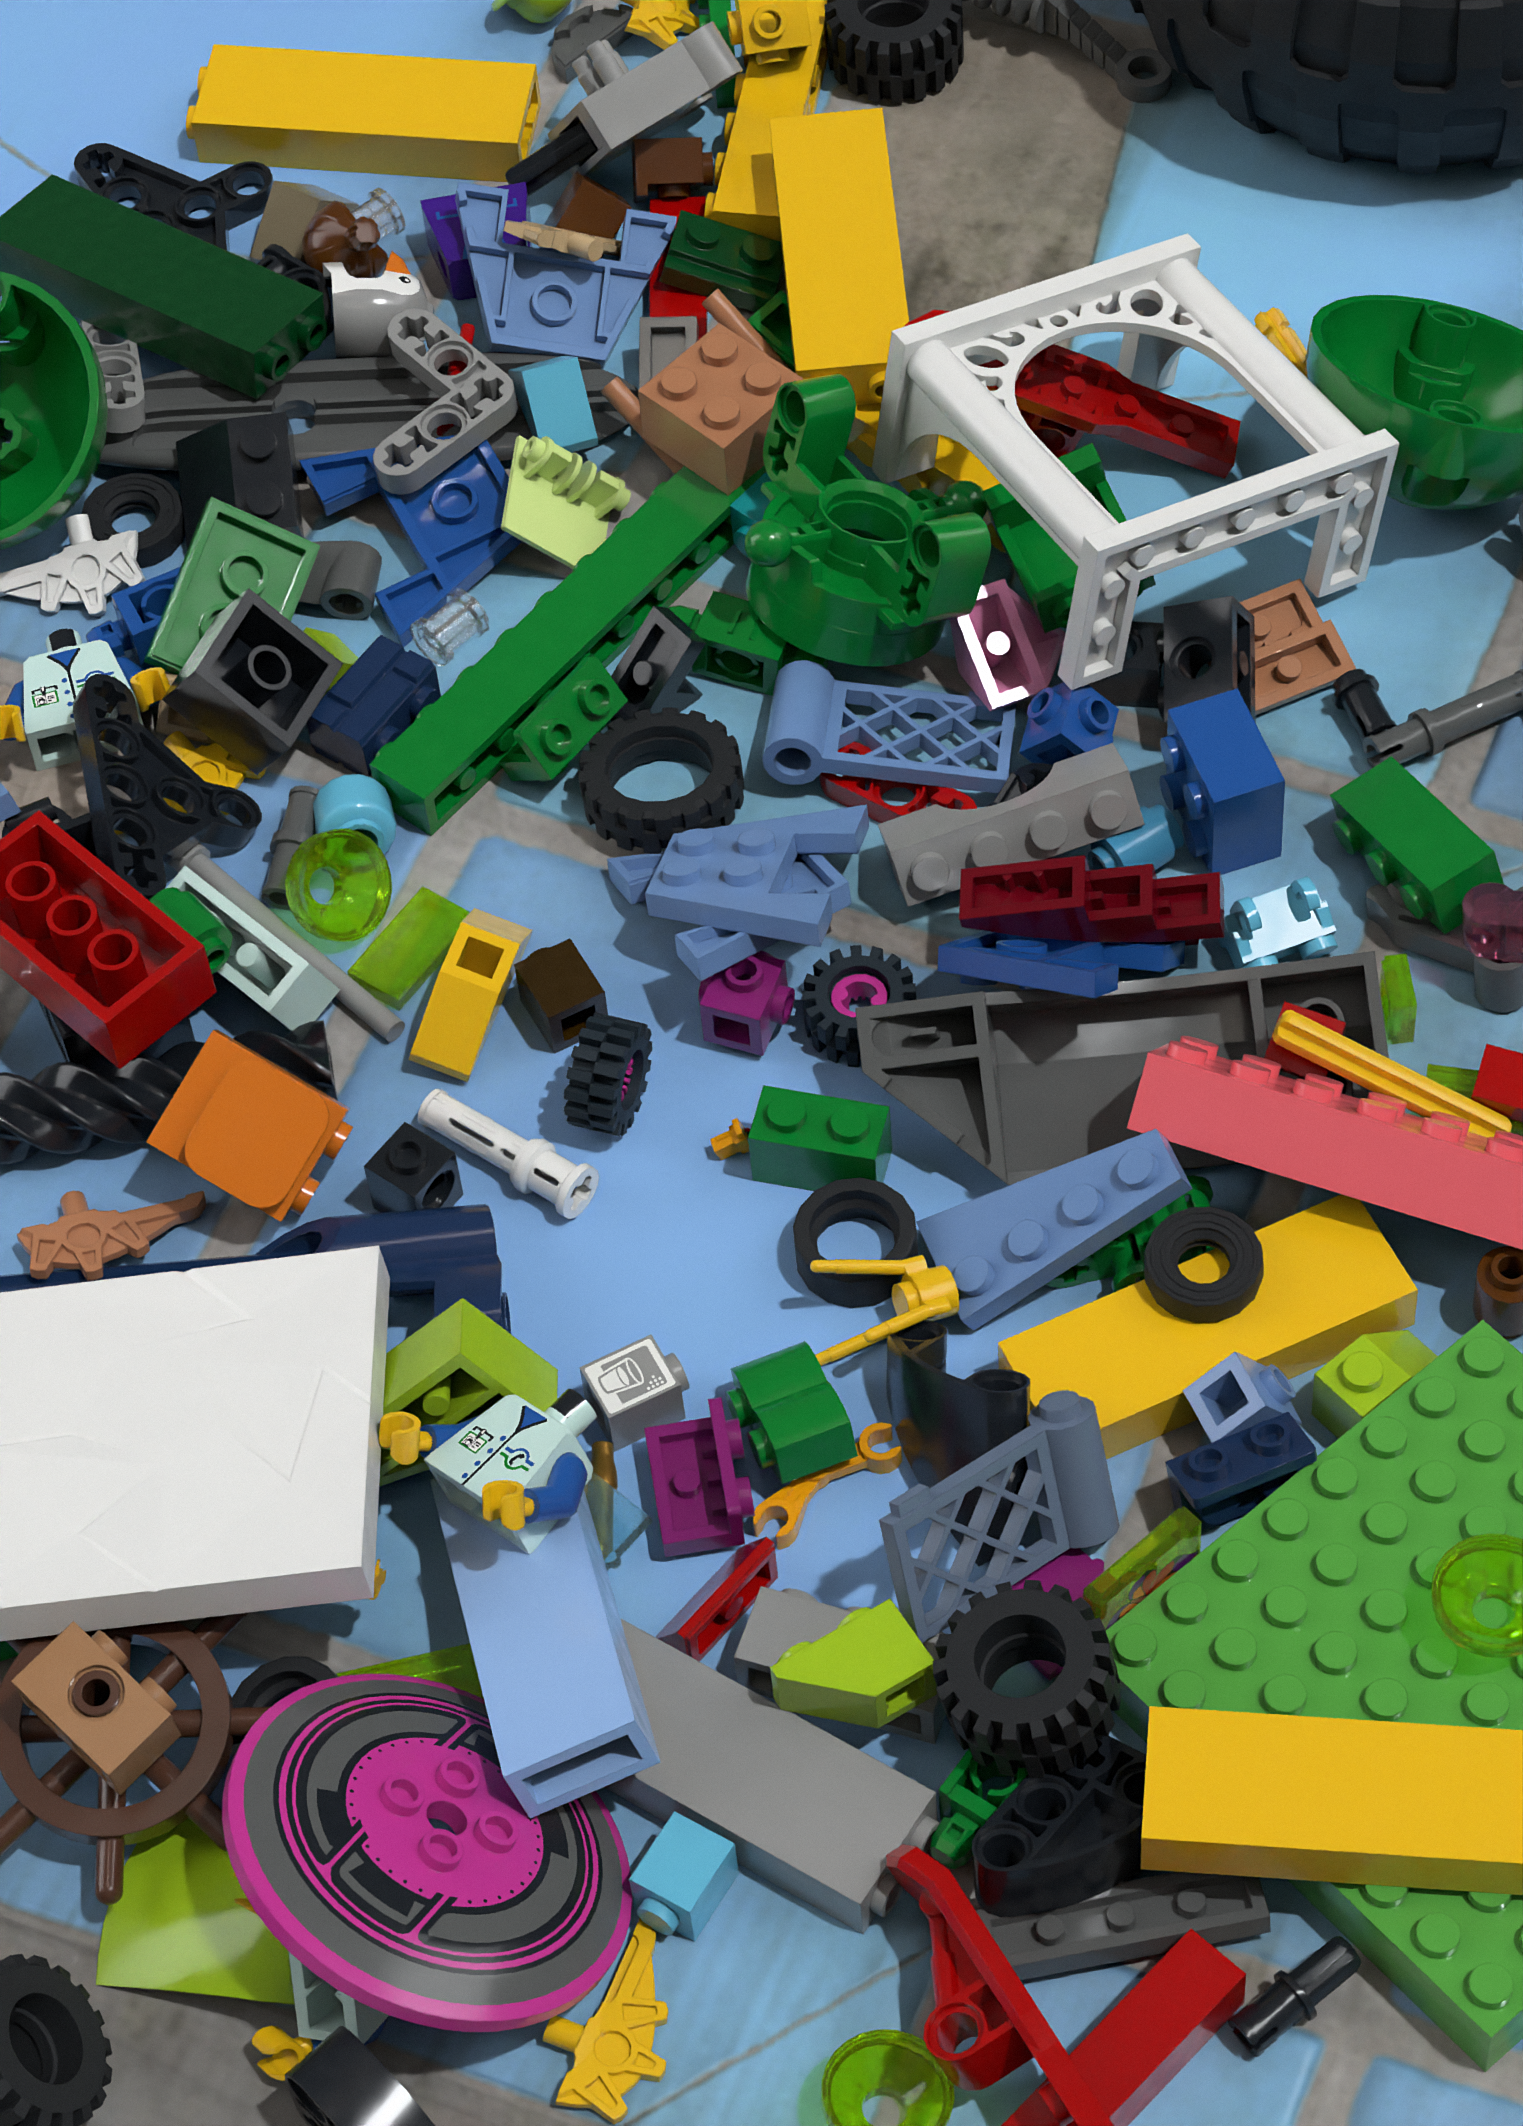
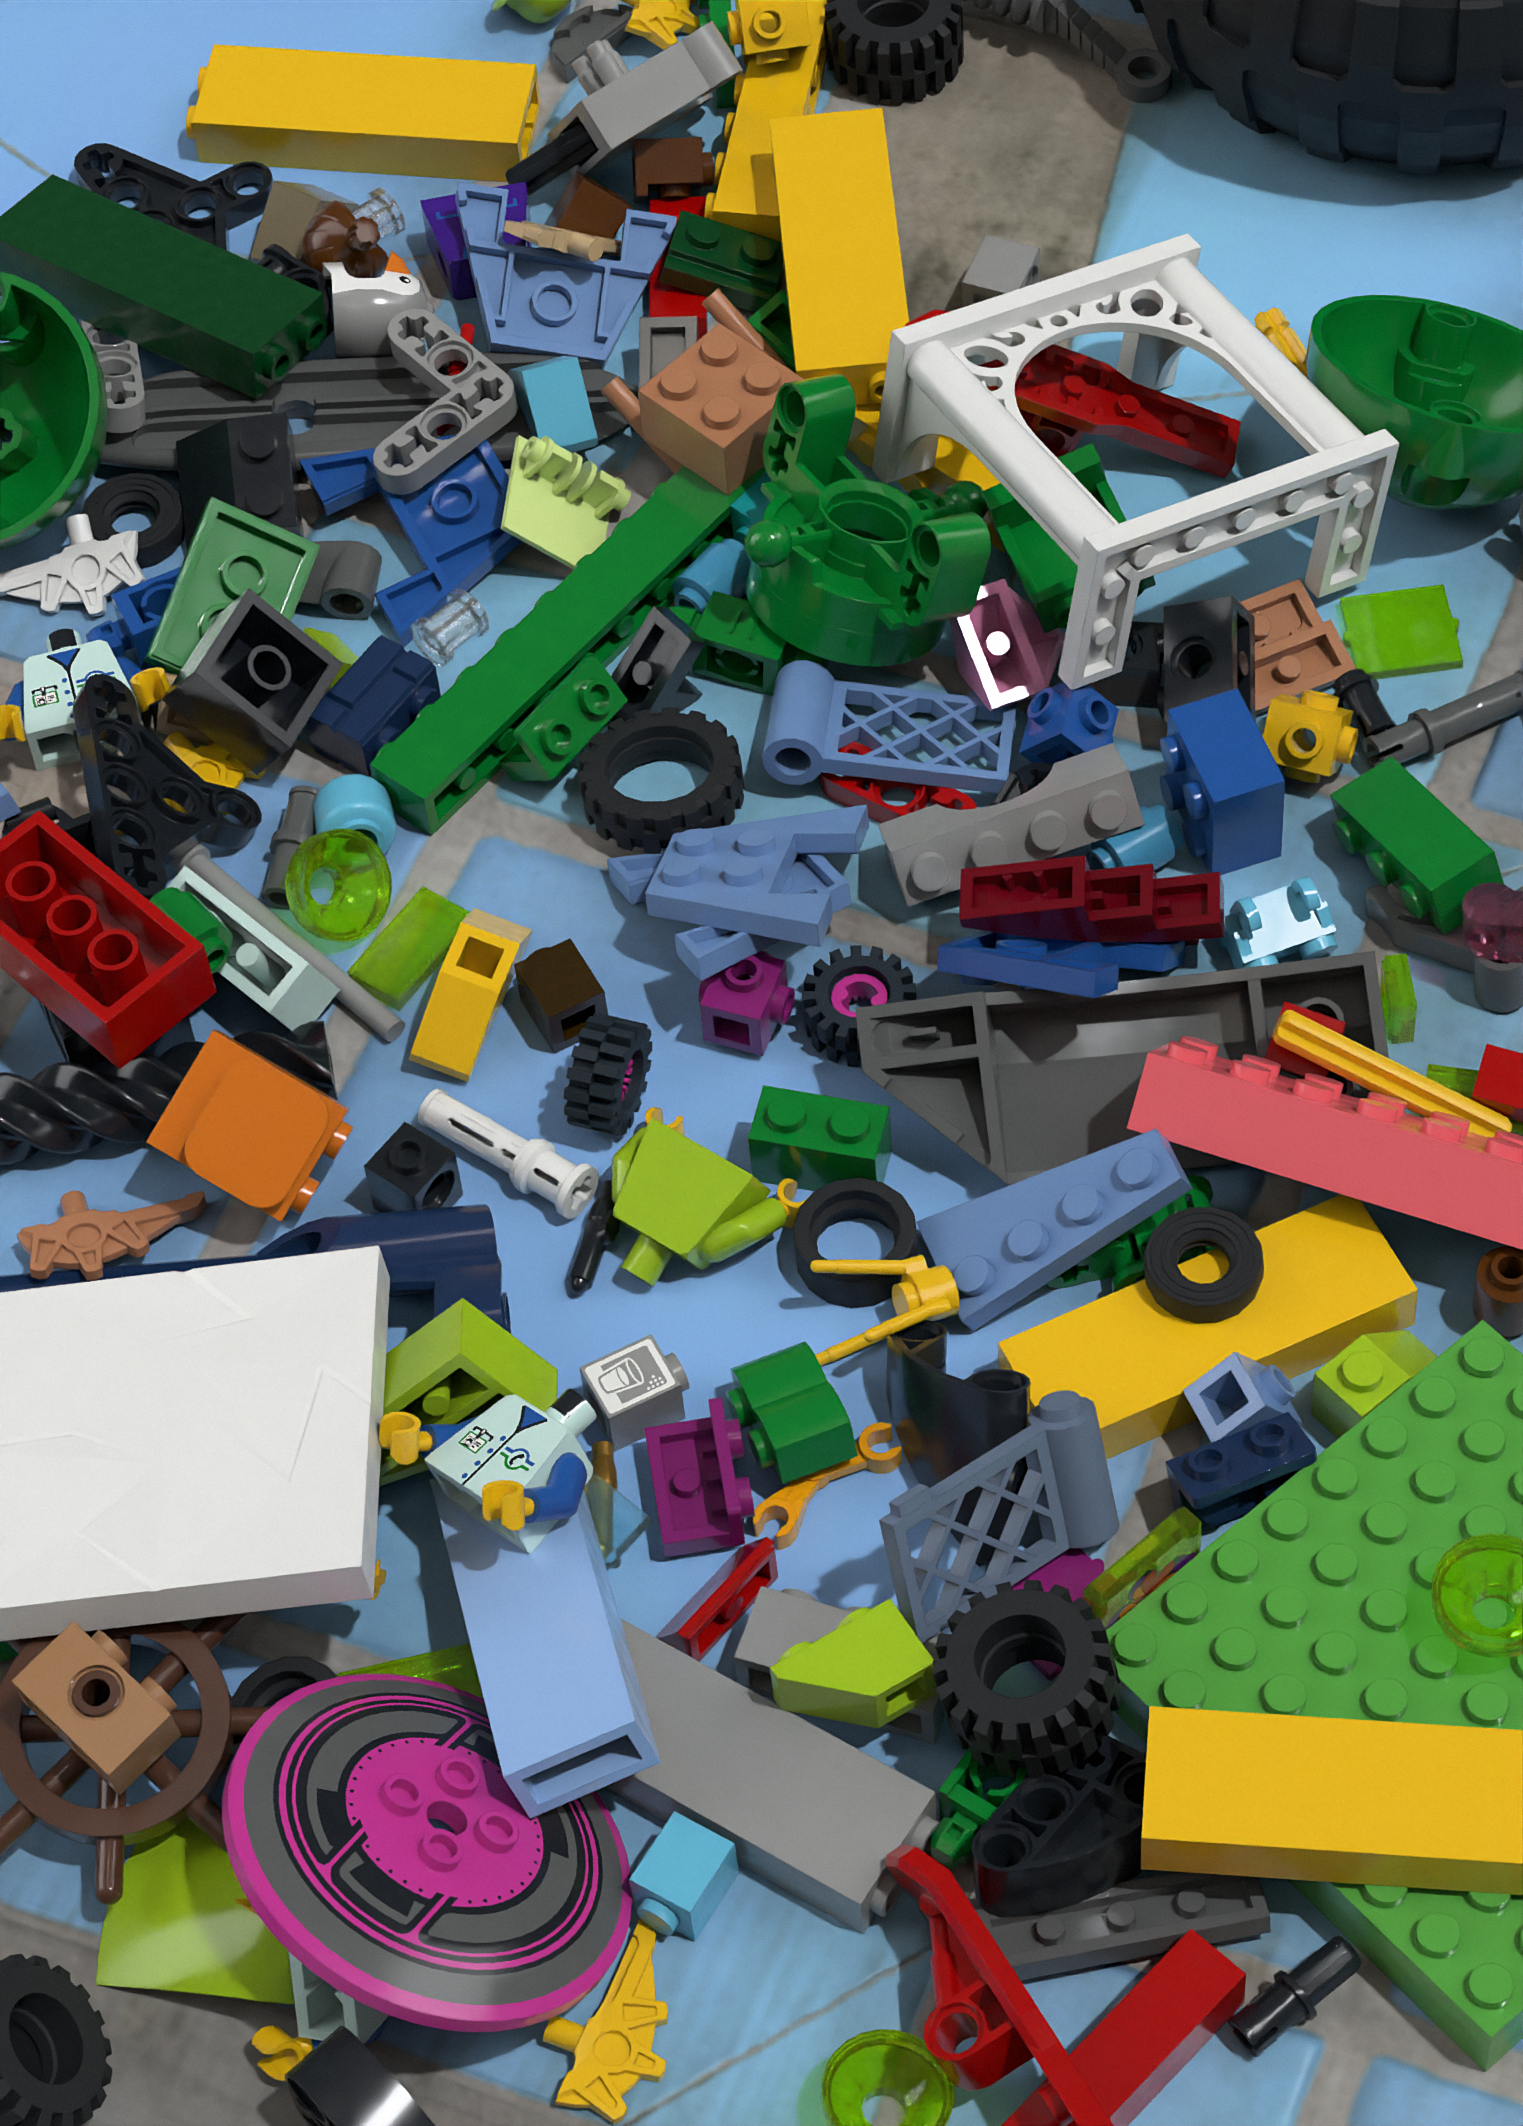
(599, 1231): none -> black piece
(689, 1201): none -> lime torso
(718, 568): none -> dark azure brick
(731, 1141): light orange piece -> none
(999, 269): none -> light grey brick
(1288, 739): none -> yellow brick
(1401, 632): none -> clear neon green piece

